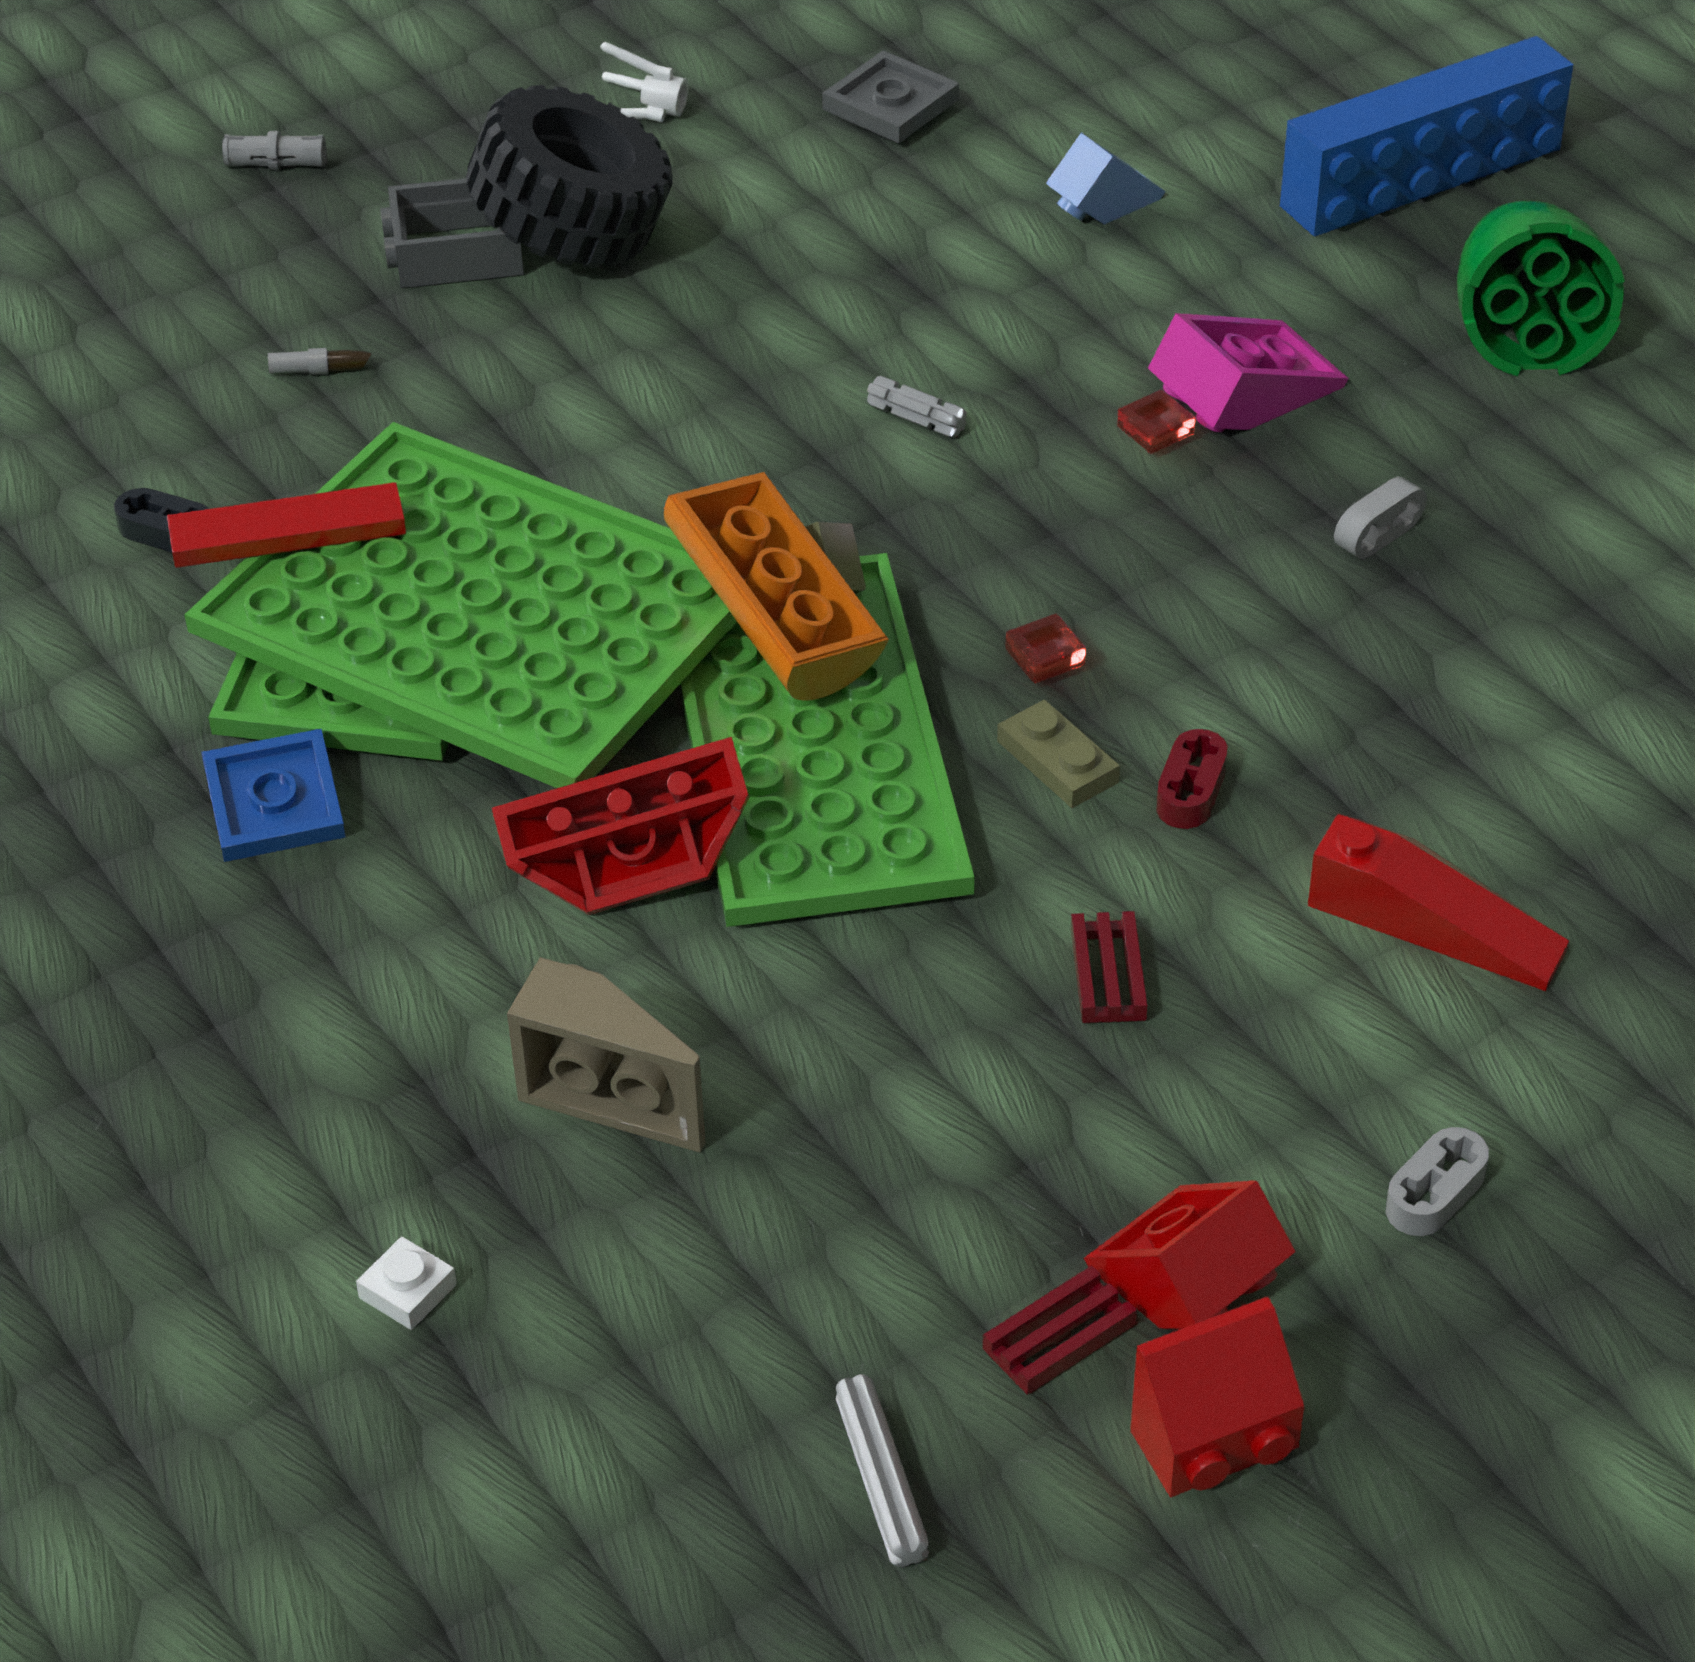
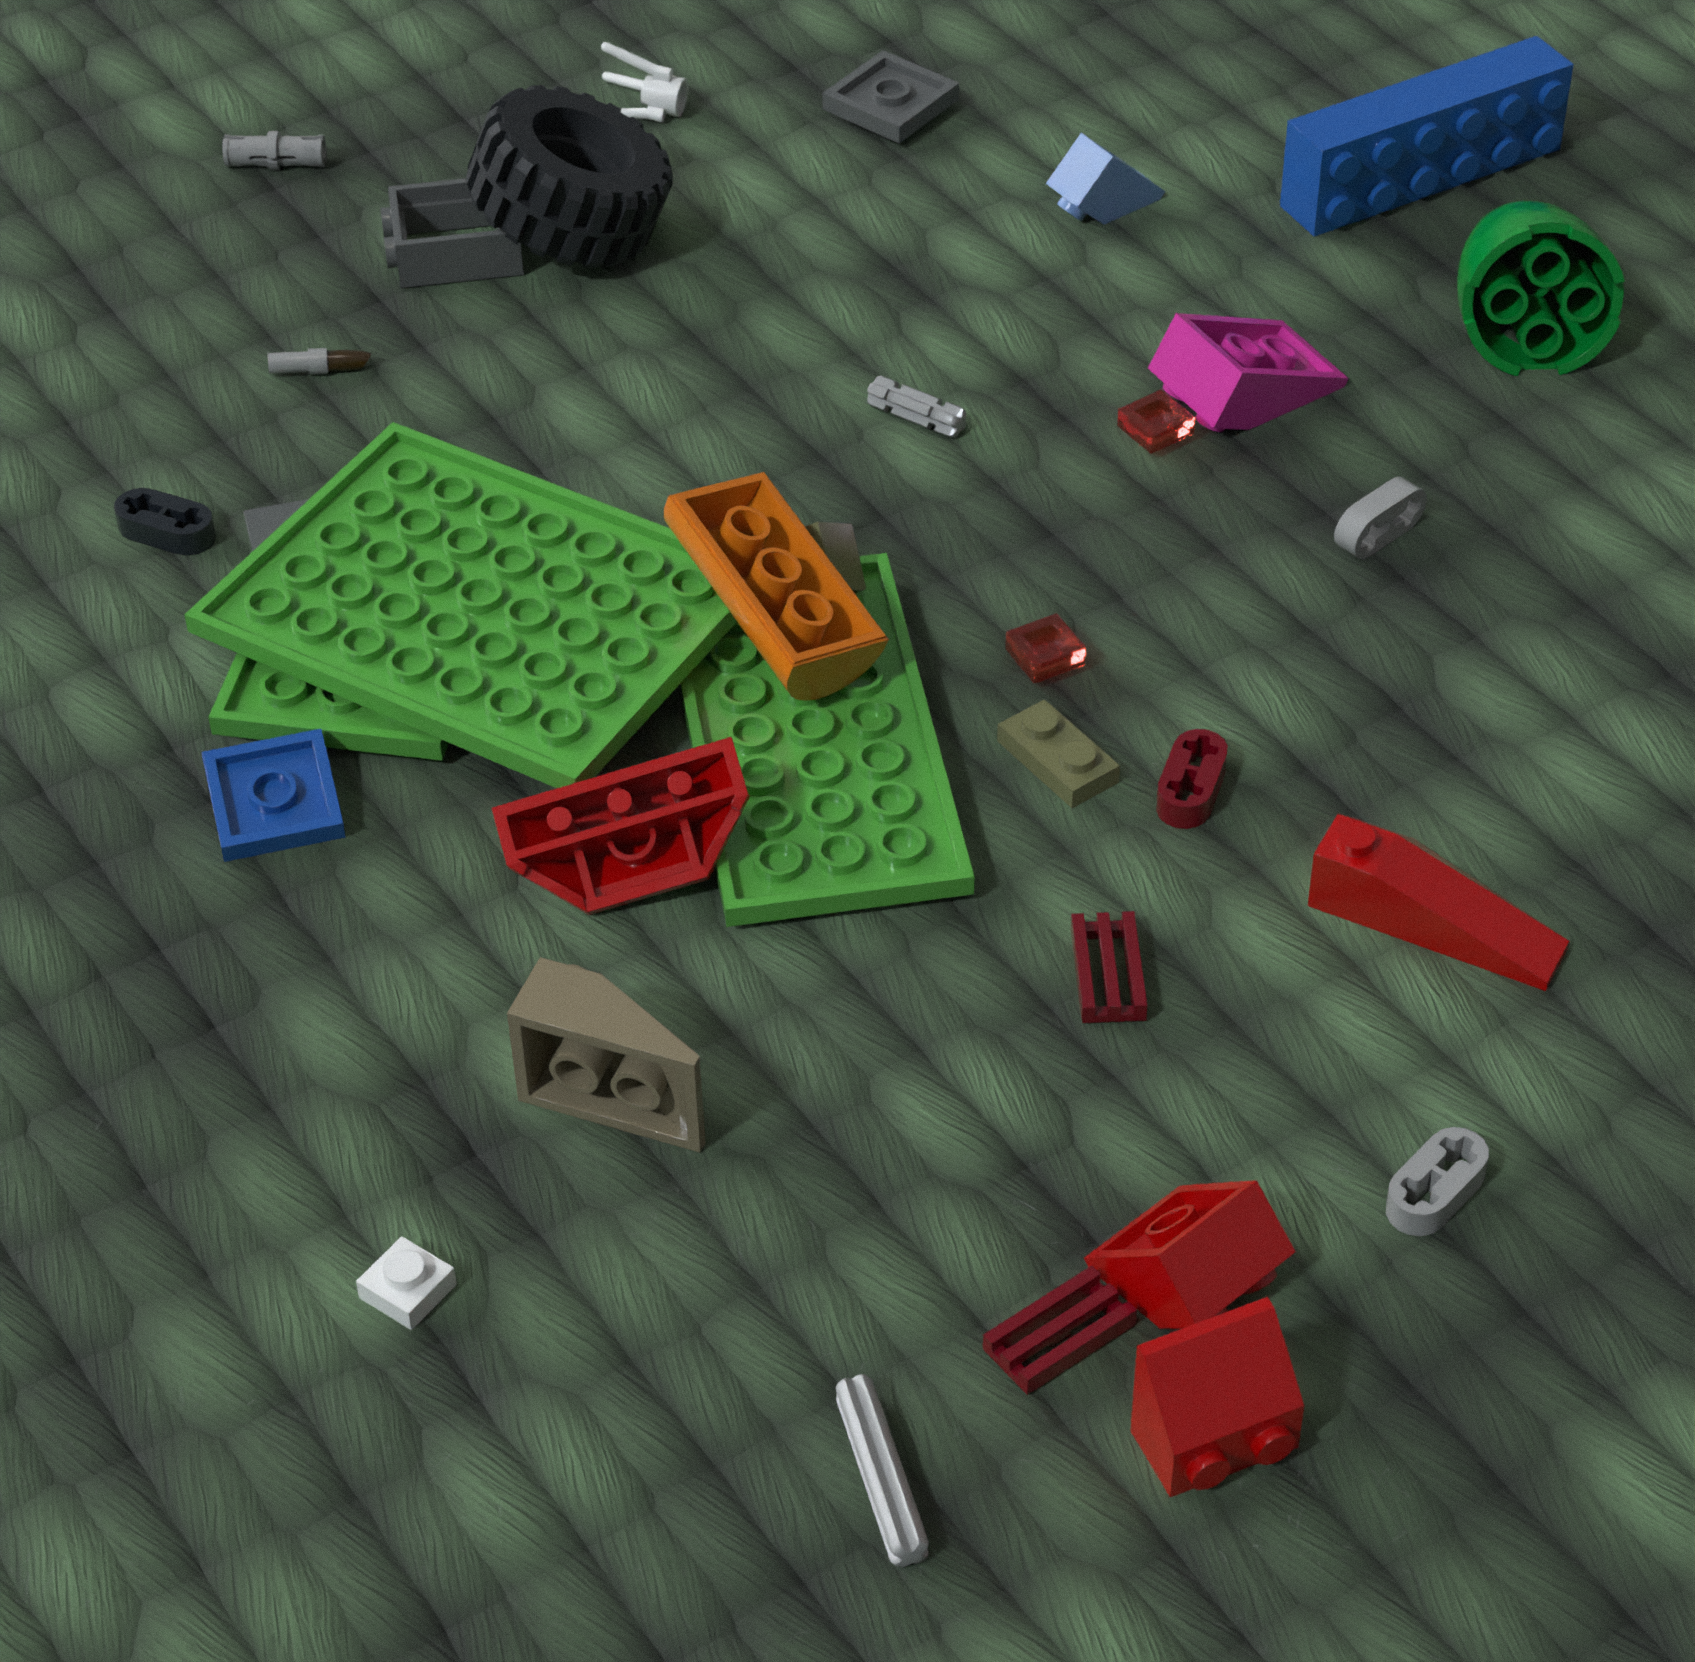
(286, 524): red tile -> none

